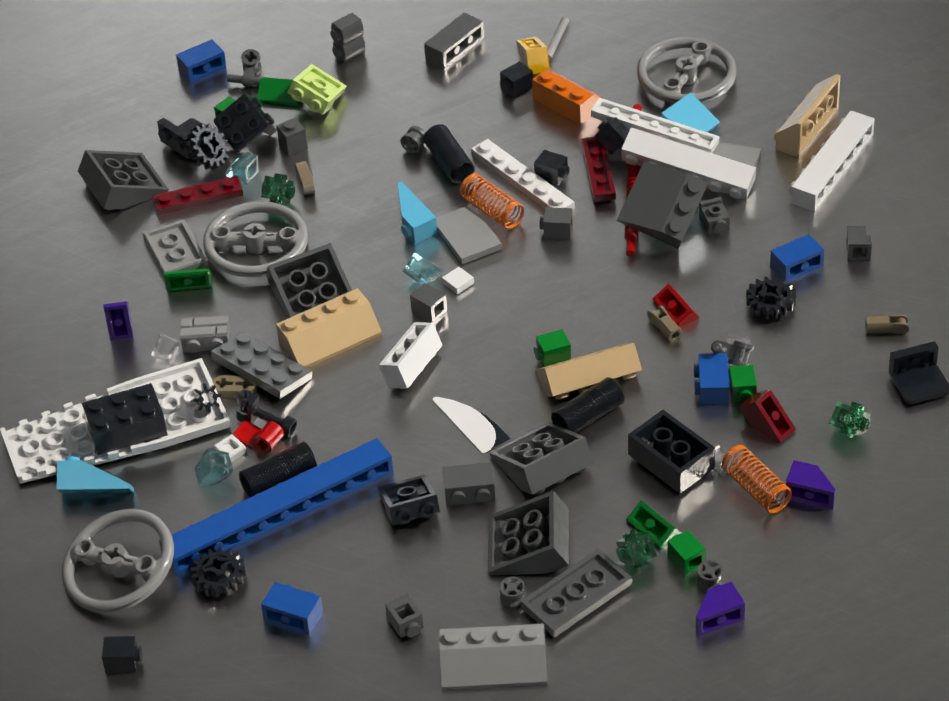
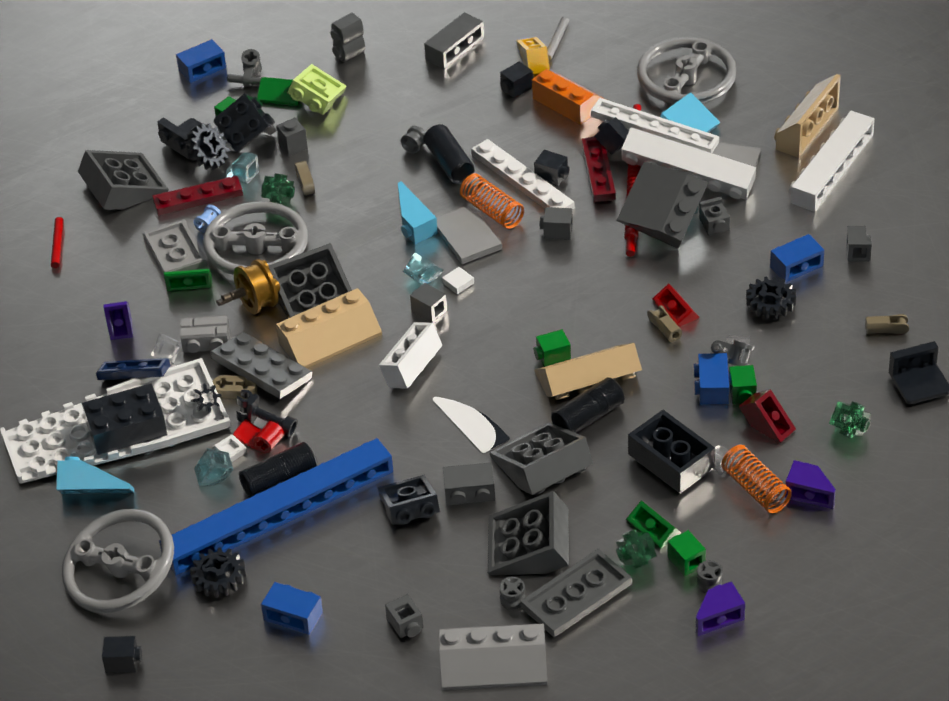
(57, 242): none -> red bar
(133, 369): none -> dark blue tile
(206, 217): none -> light blue bush
(254, 287): none -> pearl gold wheel

